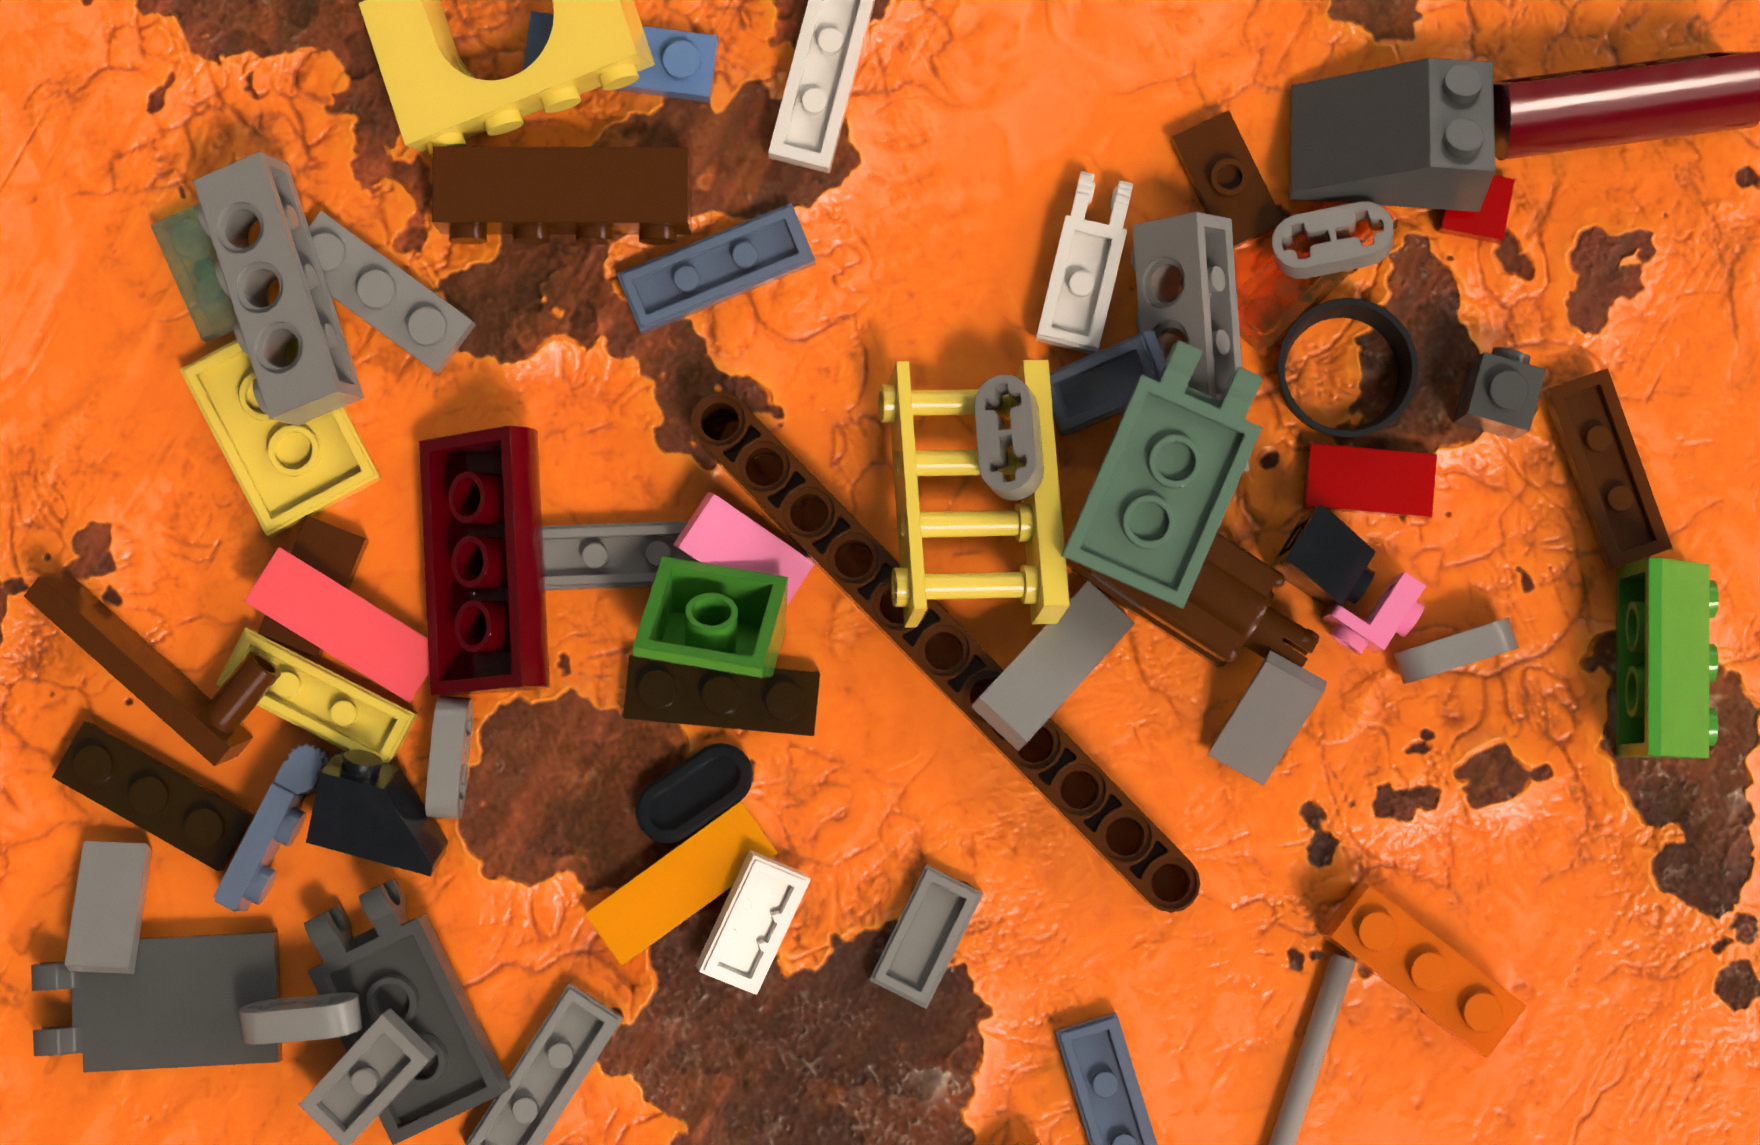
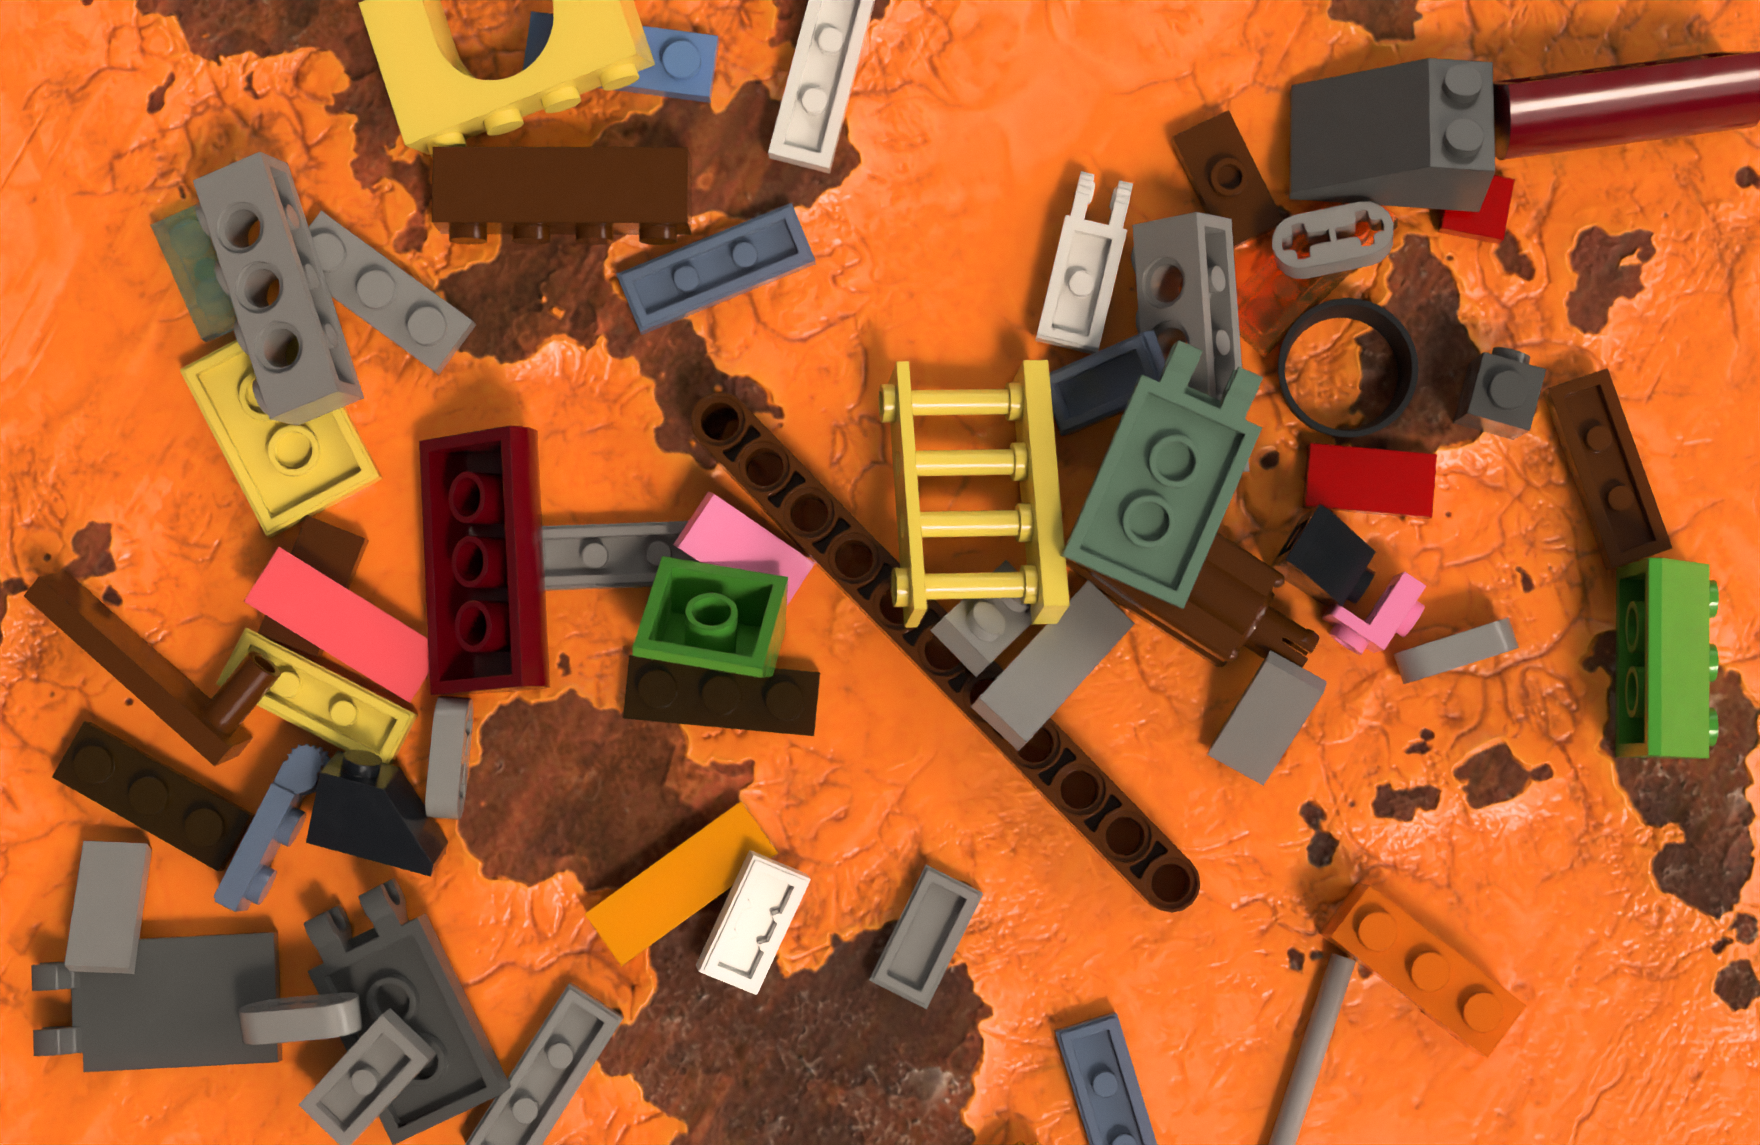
(694, 793): black tile -> none
(983, 627): none -> light grey plate
(994, 437): light grey beam -> none

